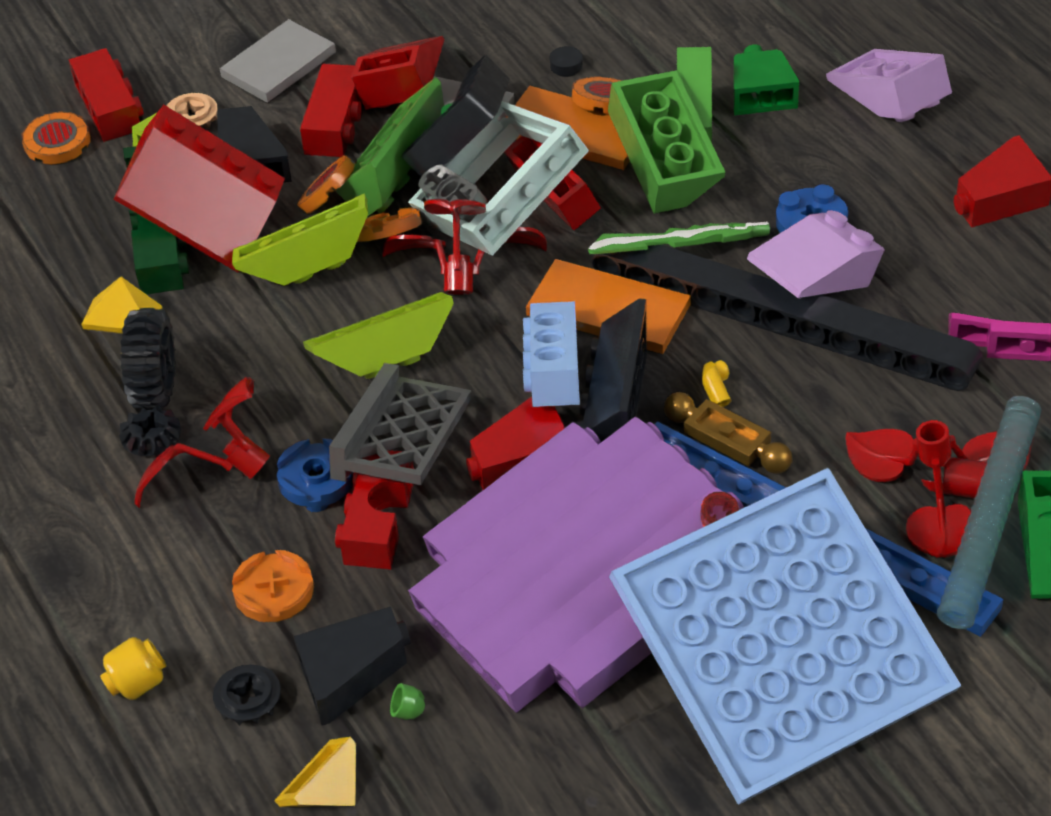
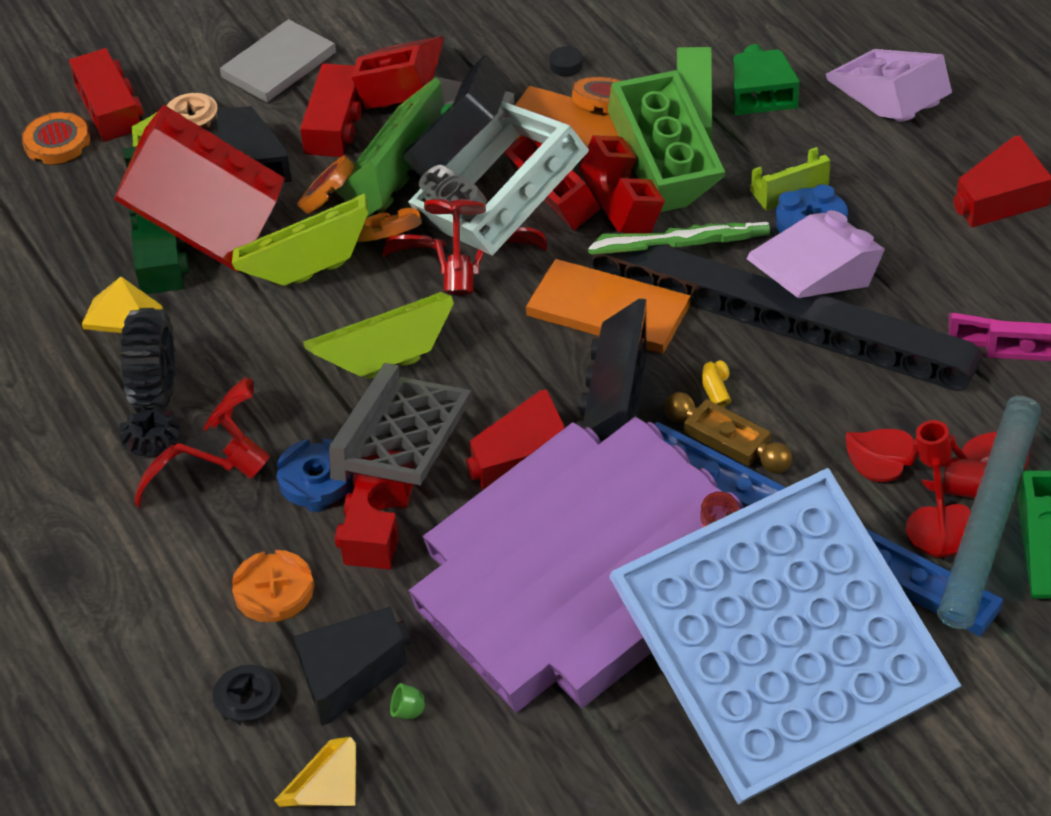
(133, 668): yellow head -> none
(551, 354): light blue brick -> none
(628, 202): none -> red arch
(807, 175): none -> lime hinge

